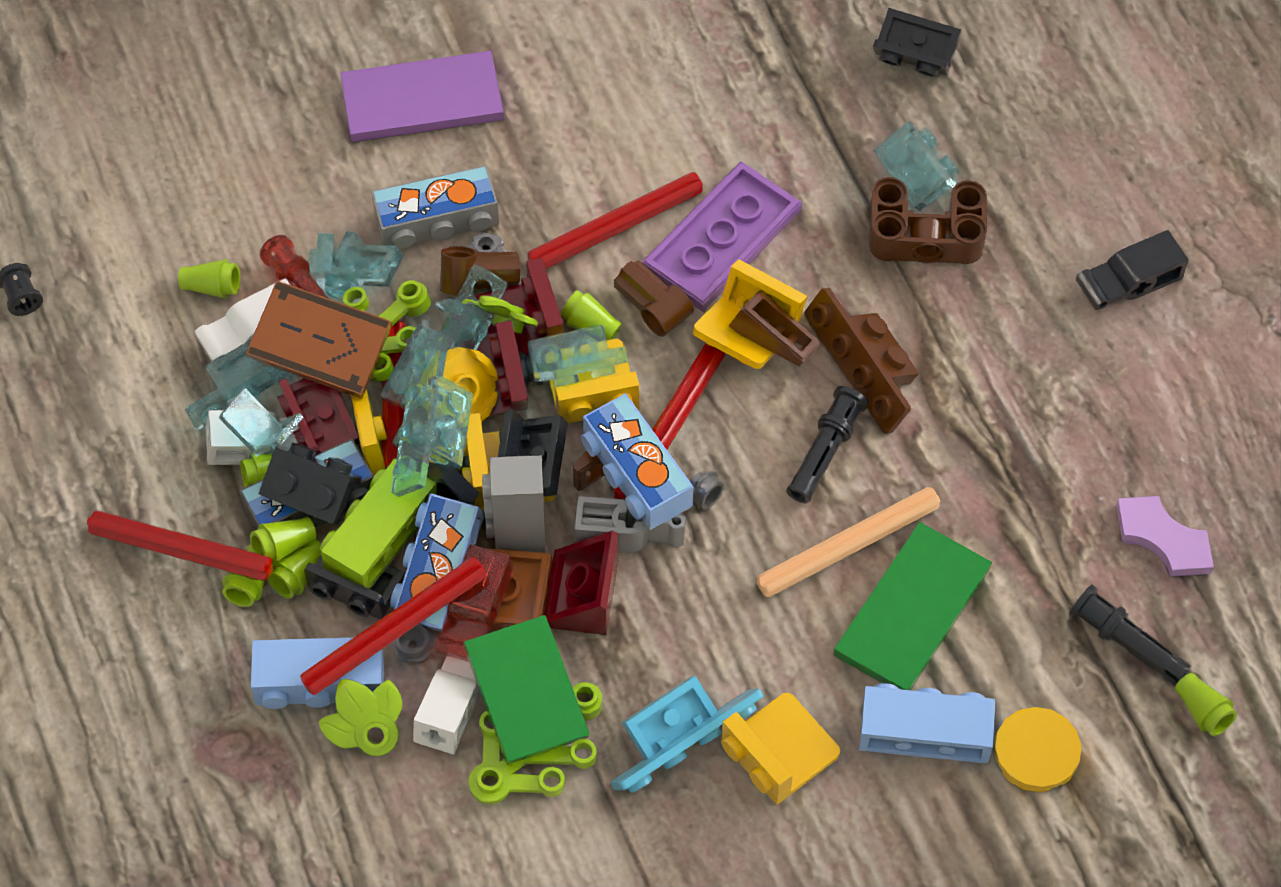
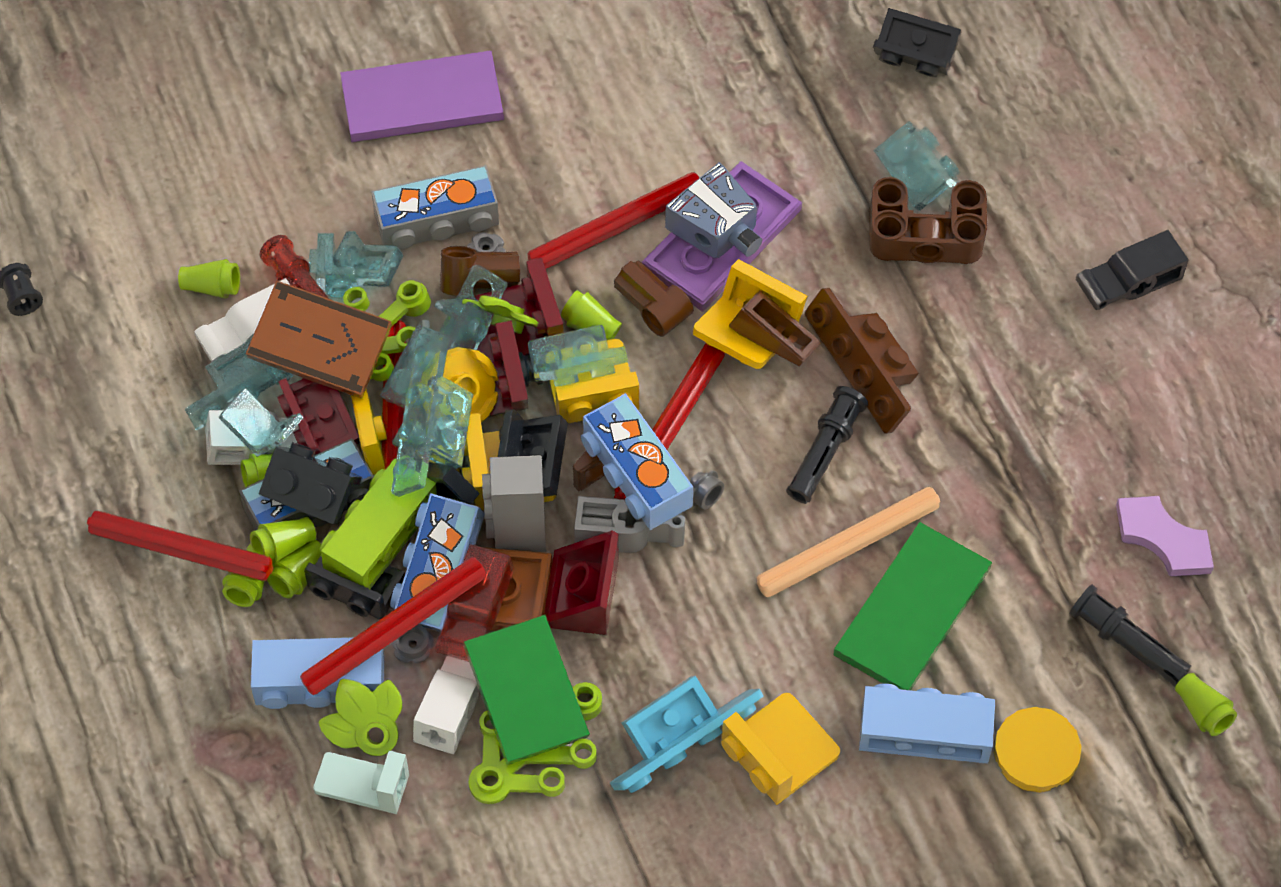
(364, 781): none -> light aqua bracket
(715, 215): none -> sand blue torso

